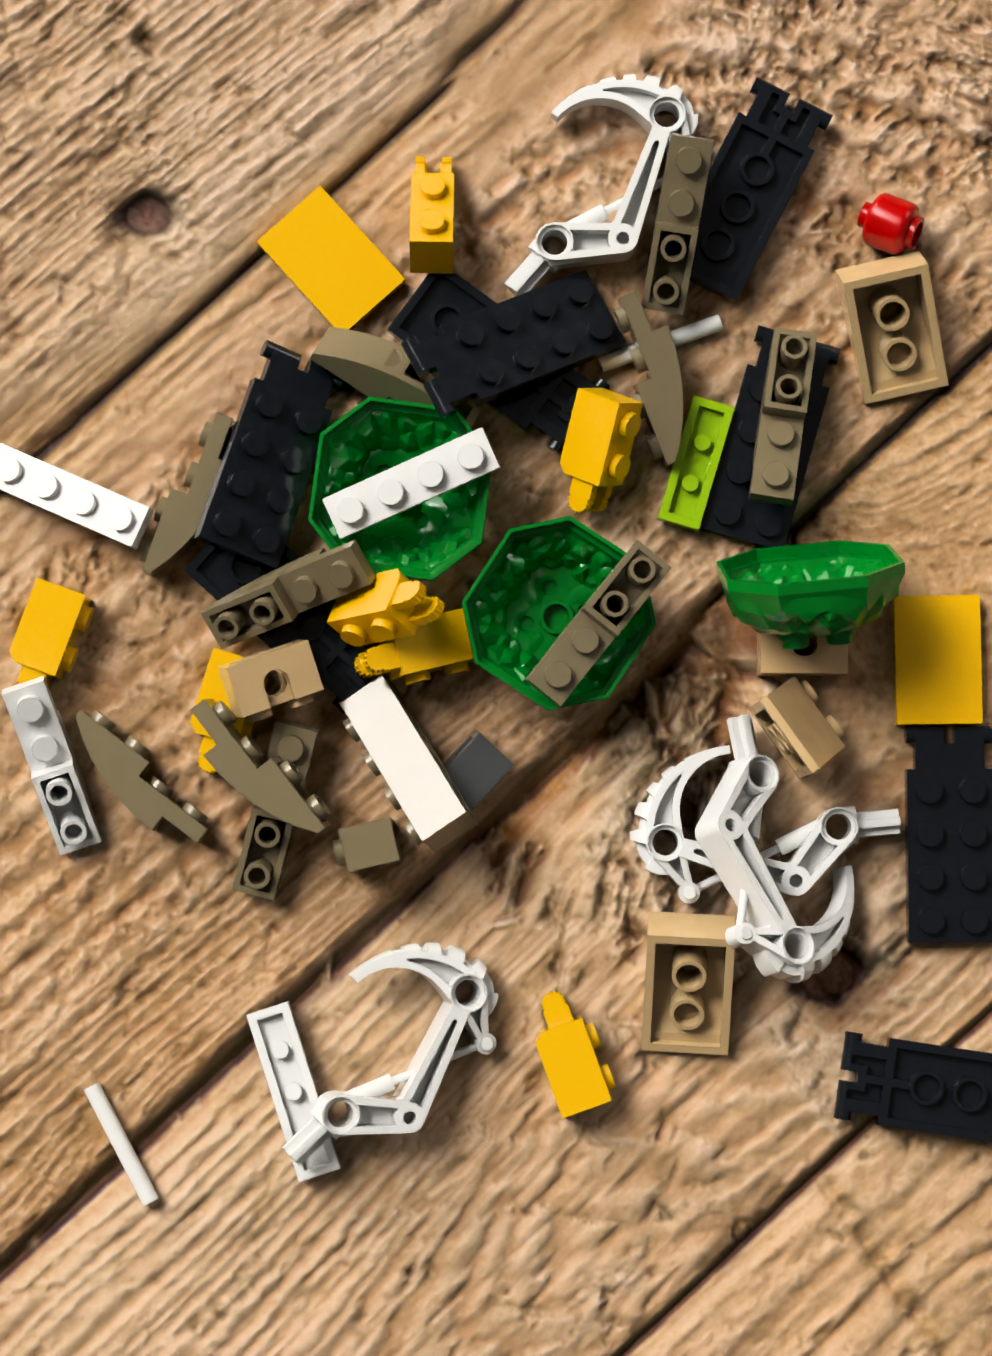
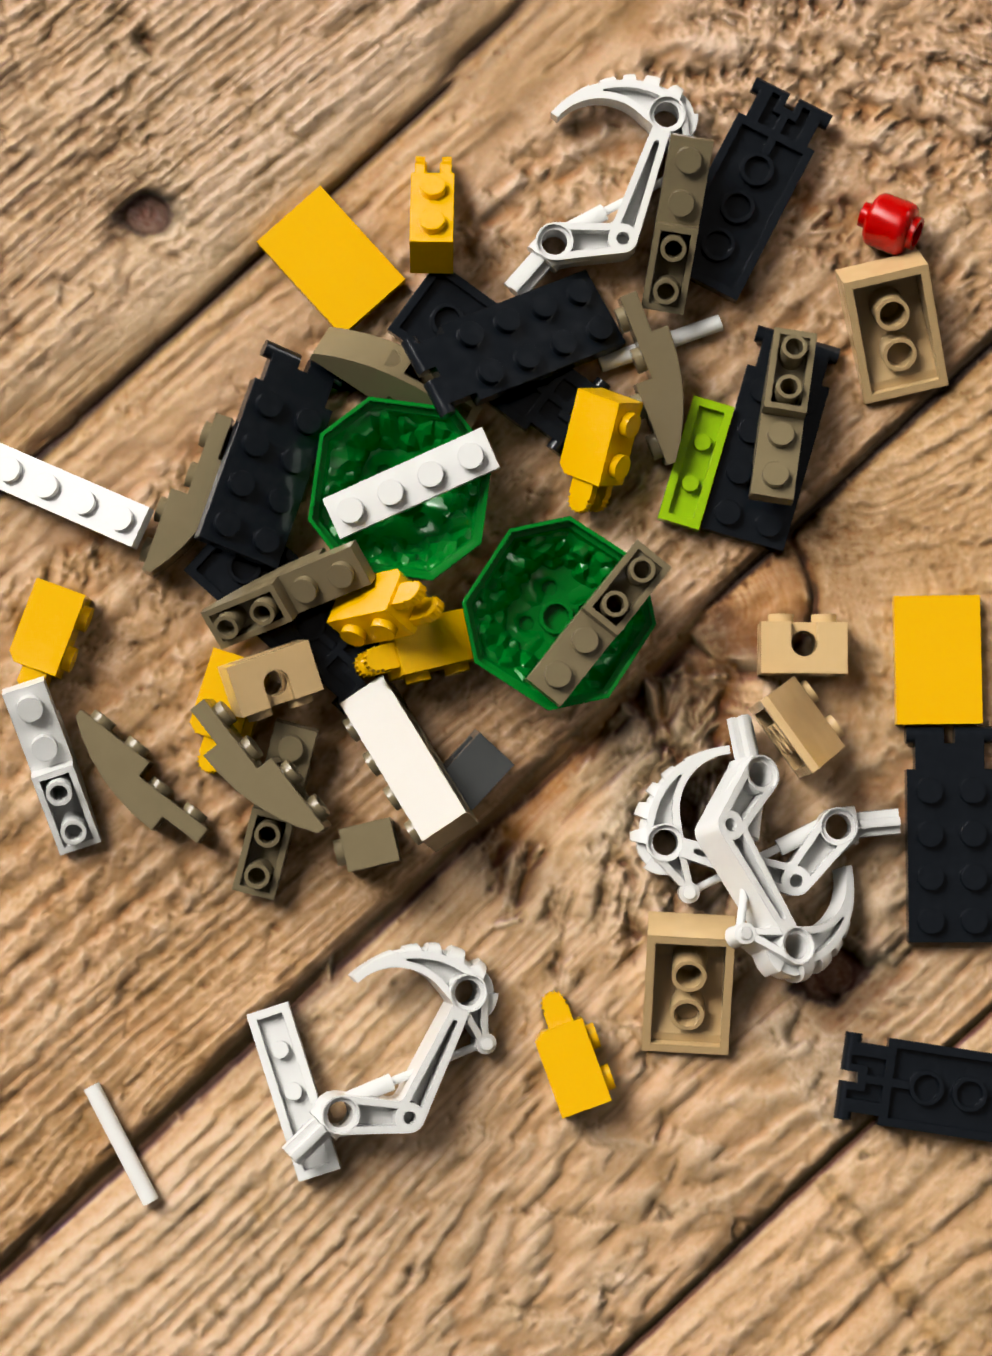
(811, 588): green rock -> none

